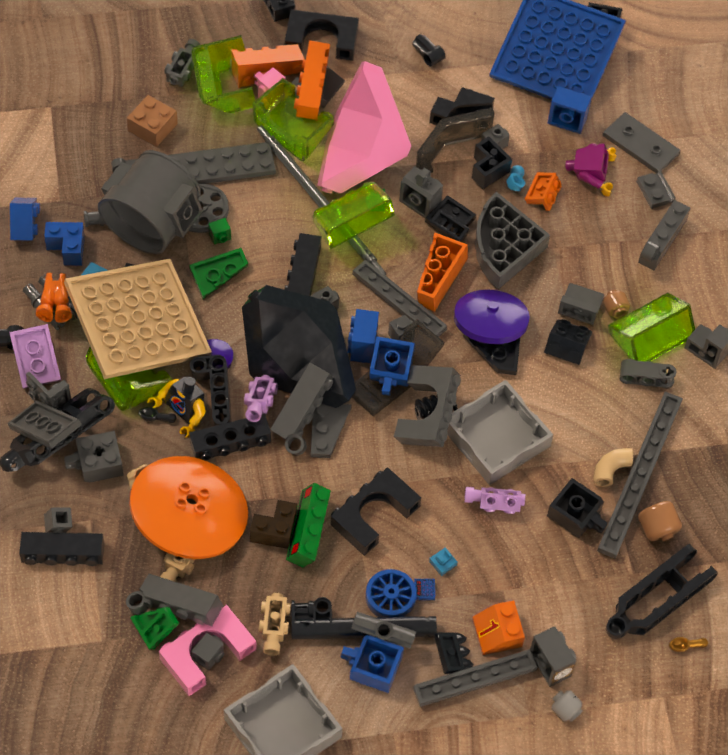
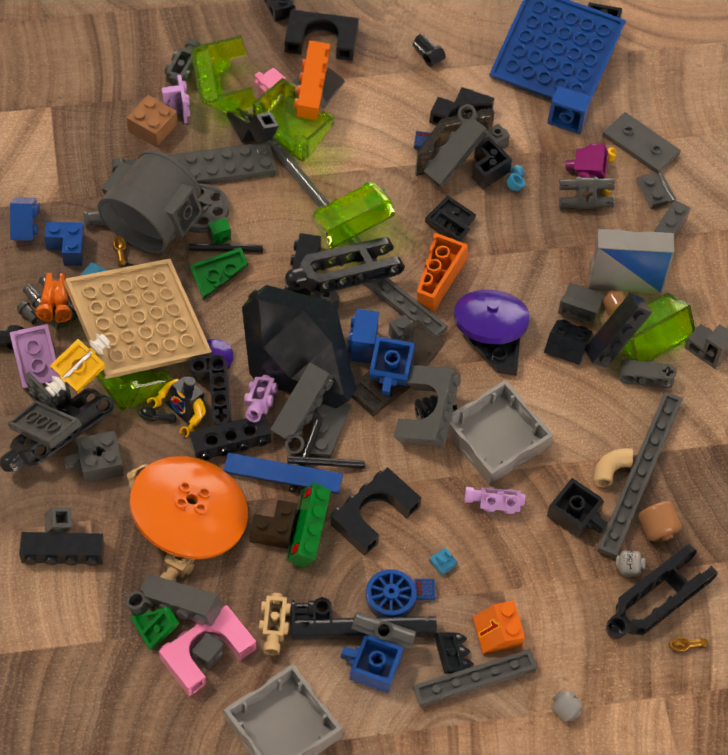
(25, 309): none -> dark grey pin
(77, 365): none -> yellow plate
(119, 247): none -> pearl gold piece
(177, 98): none -> lavender bracket
(225, 247): none -> black bar
(251, 127): none -> black arch
(281, 472): none -> blue tile
(284, 58): orange wedge -> none
(309, 445): none -> black piece
(325, 462): none -> black bar
(361, 252): none -> black piece
(364, 133): bright pink panel -> none
(420, 138): none -> tile
(420, 191): dark grey hinge -> none
(457, 149): none -> dark grey hinge
(506, 240): dark grey brick -> none
(544, 190): orange bracket -> none
(553, 656): dark grey brick -> none
(592, 200): none -> dark grey pin
(618, 330): none -> black brick
(630, 261): none -> light grey tile
(630, 563): none -> light grey head

